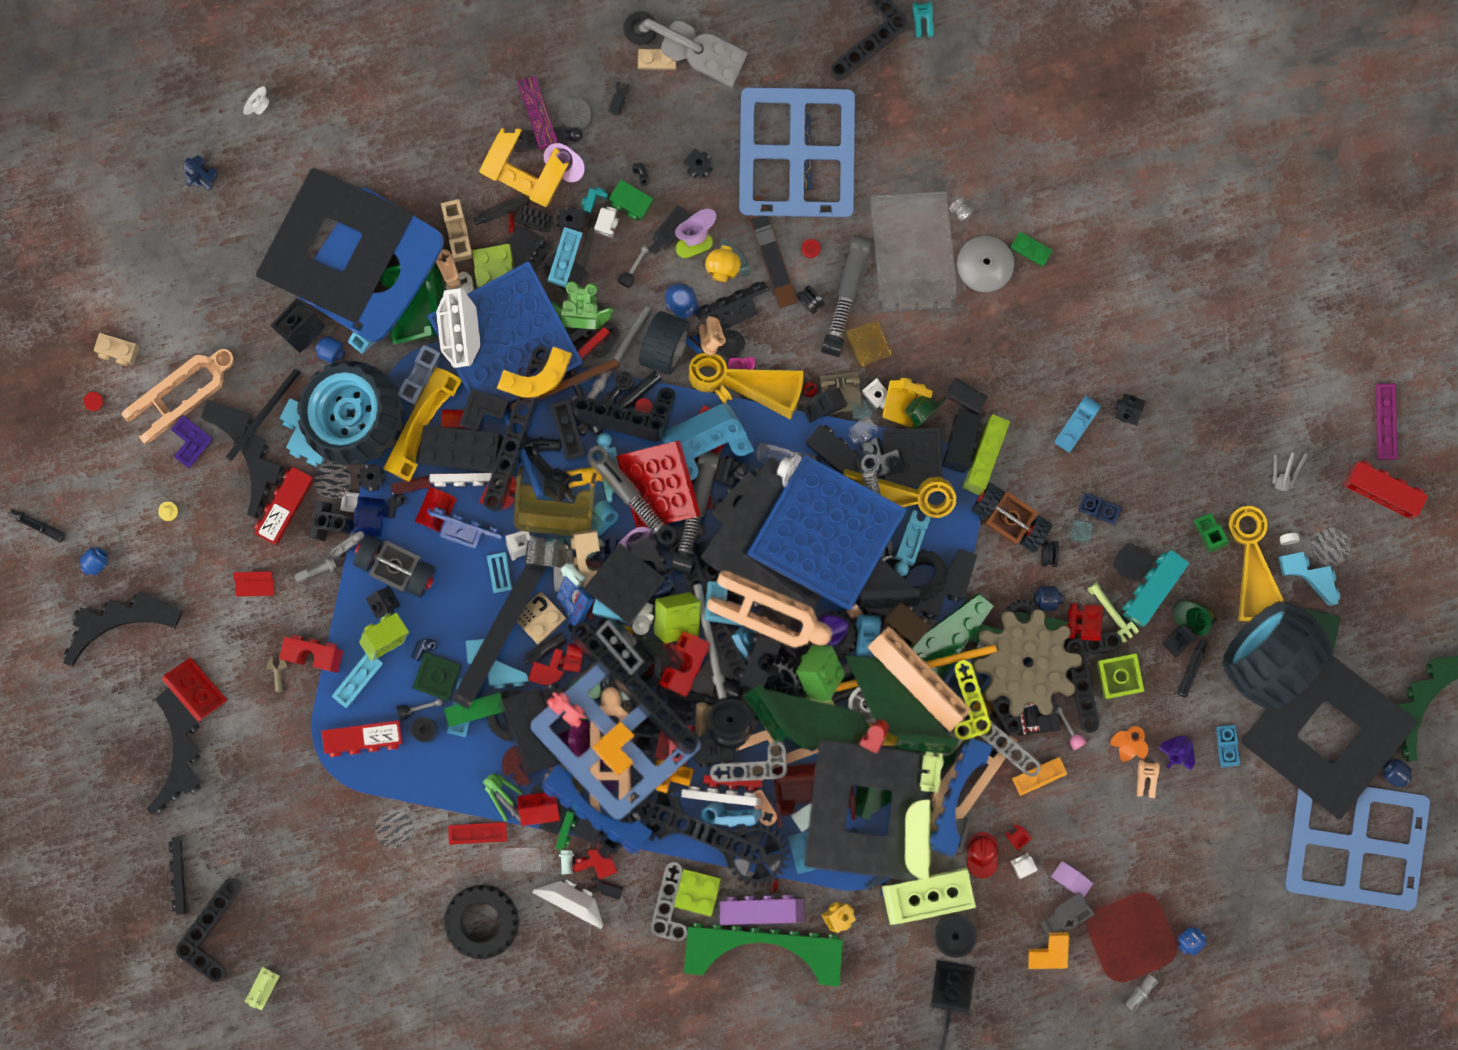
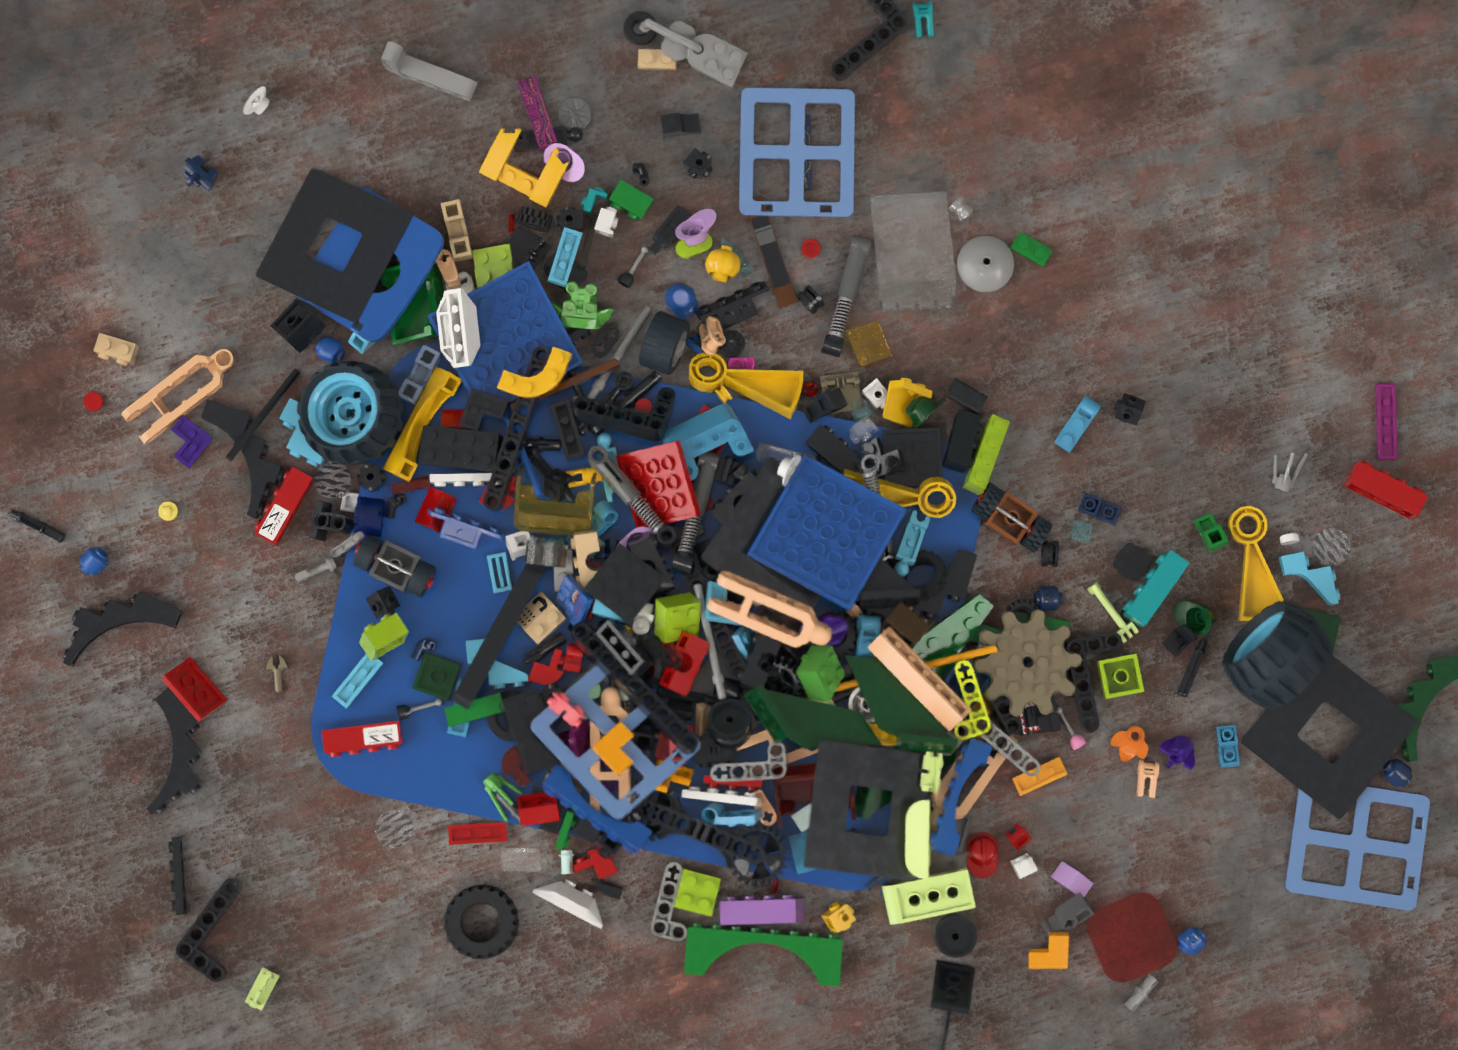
(254, 583): red panel -> none
(297, 650): red arch -> none
(396, 61): none -> light grey beam
(424, 730): black wheel -> none
(501, 210): black piece -> none
(570, 571): light aqua pin -> none
(593, 343): red tile -> none
(618, 100): black bar -> none
(666, 586): dark blue arm -> none
(680, 124): none -> black arch
(875, 736): leg -> none
(1091, 621): red plate -> none

